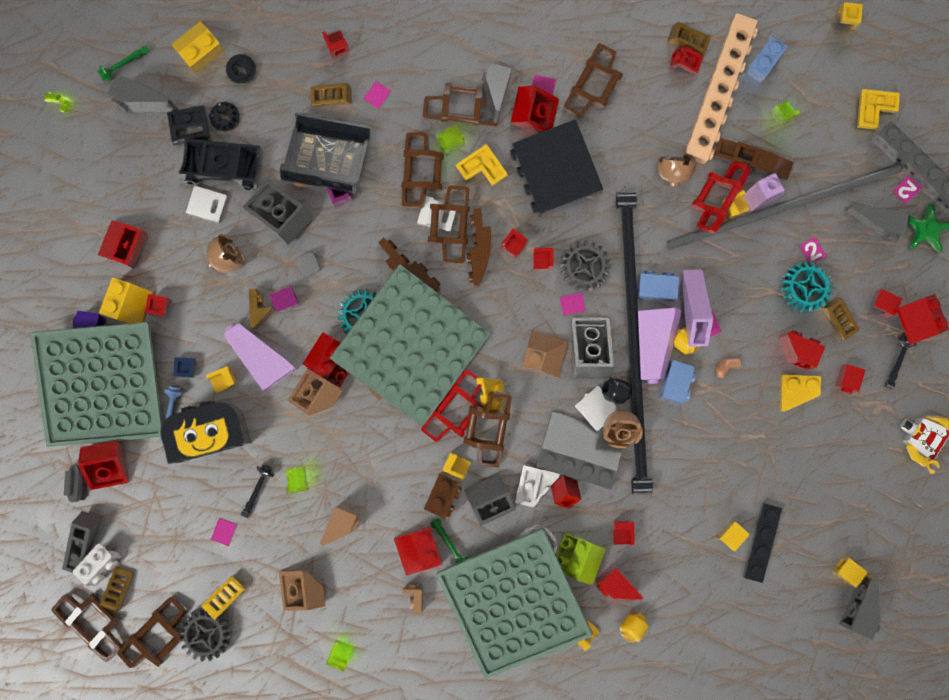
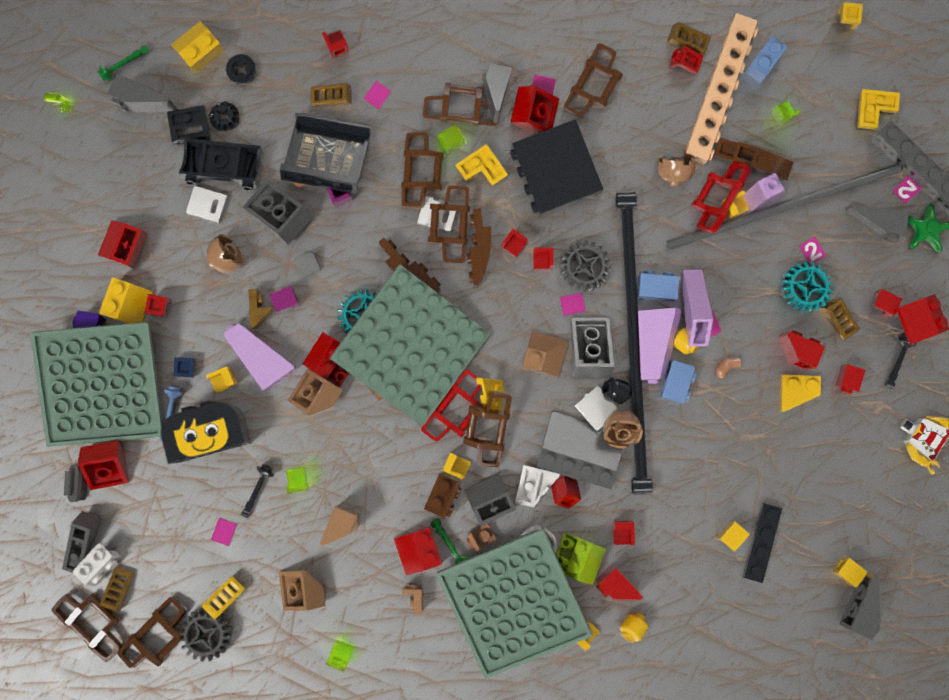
(481, 537): none -> nougat bracket

